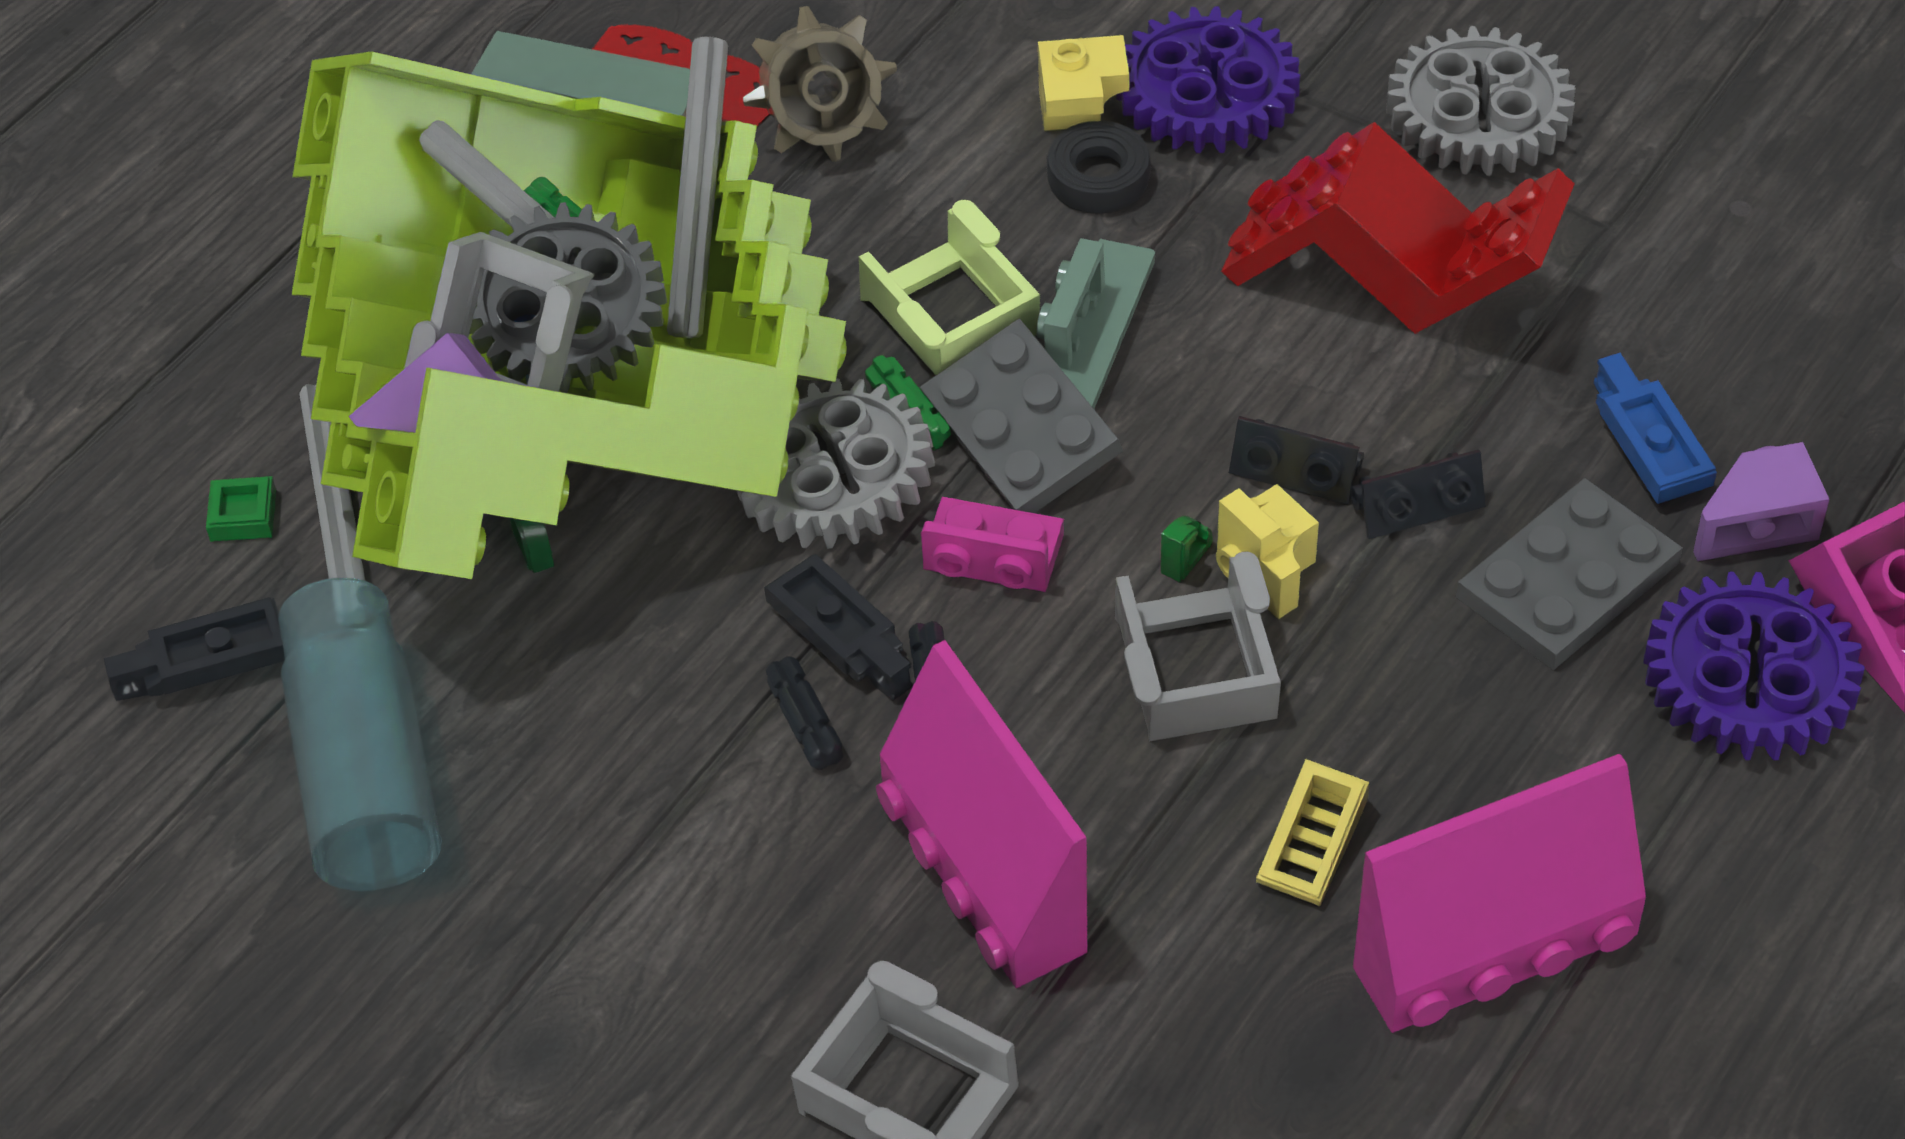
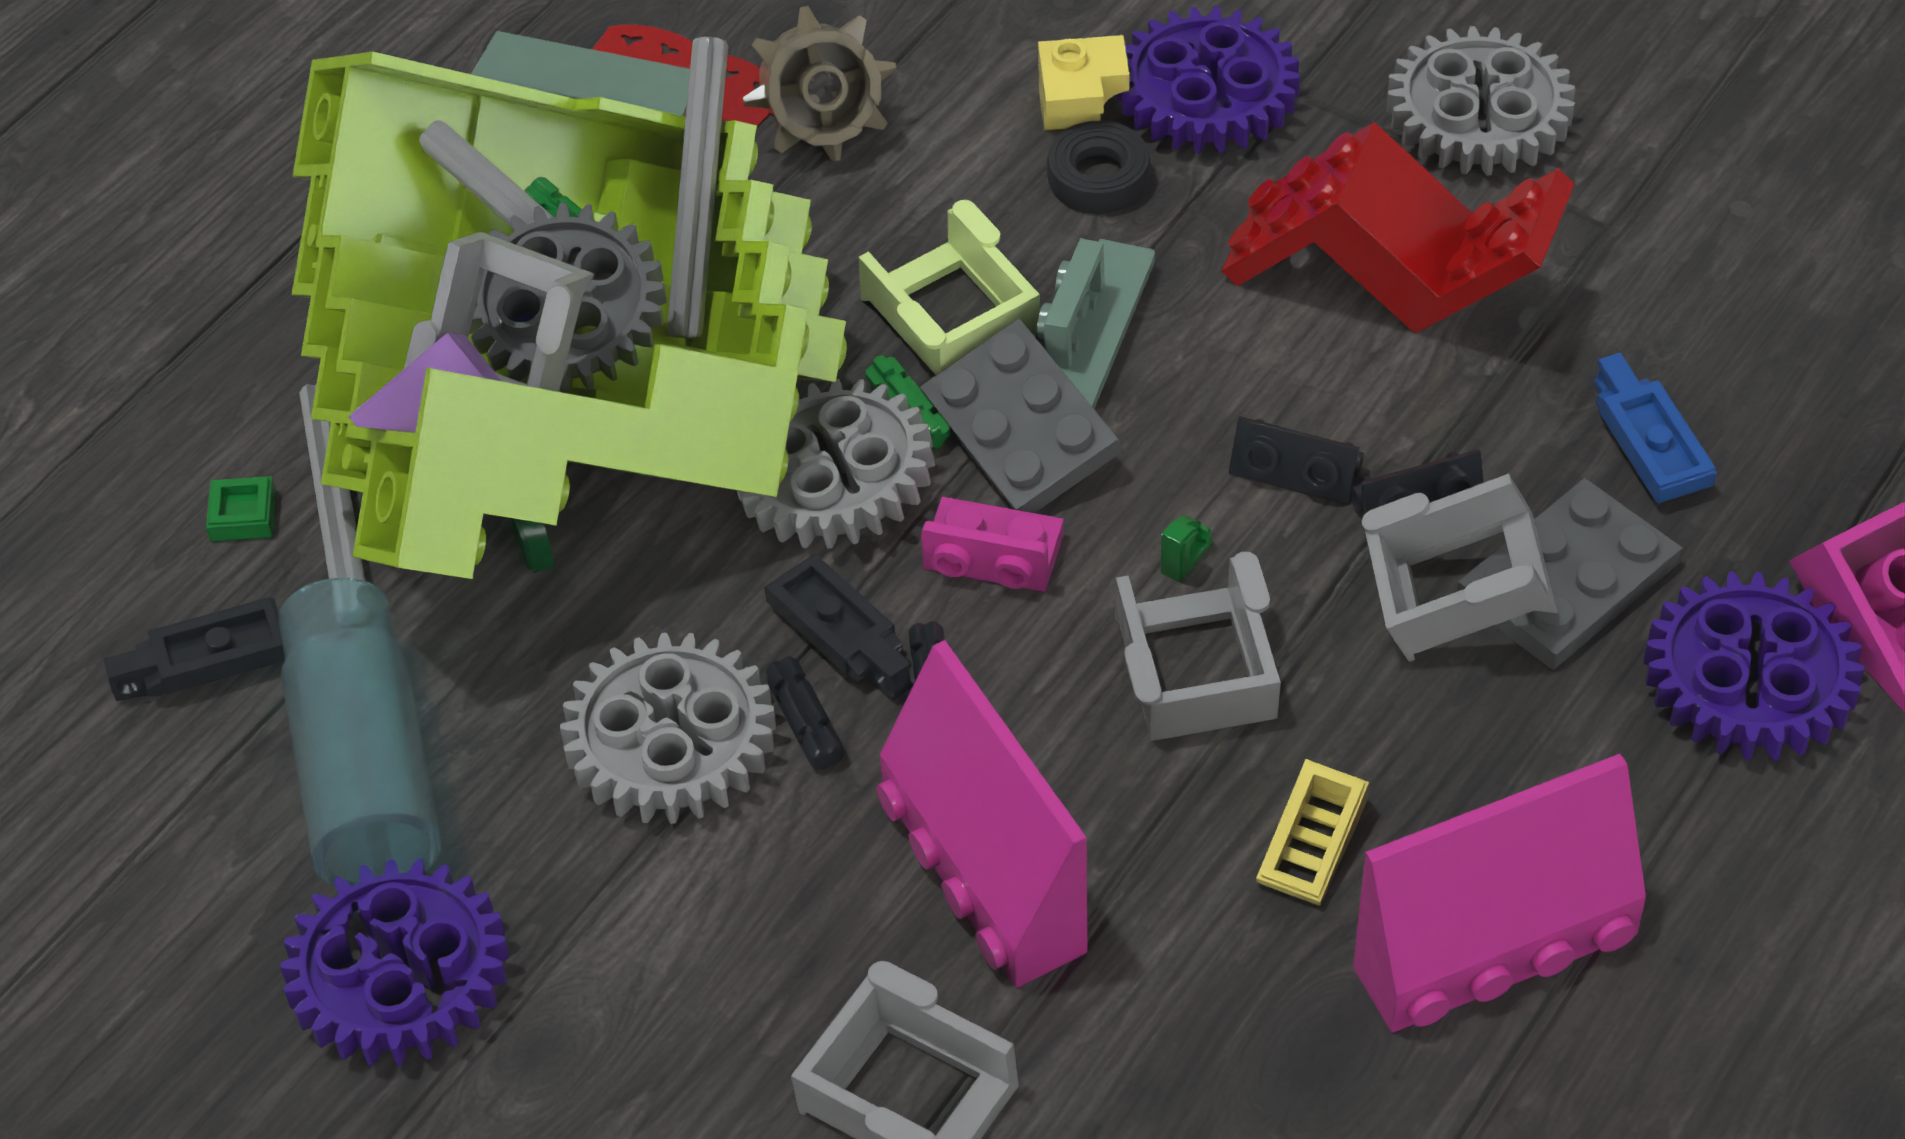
(353, 1001): none -> dark purple gear
(668, 727): none -> light grey gear
(1274, 531): light yellow brick -> none
(1419, 530): none -> light grey piece
(1763, 504): medium lavender slope -> none

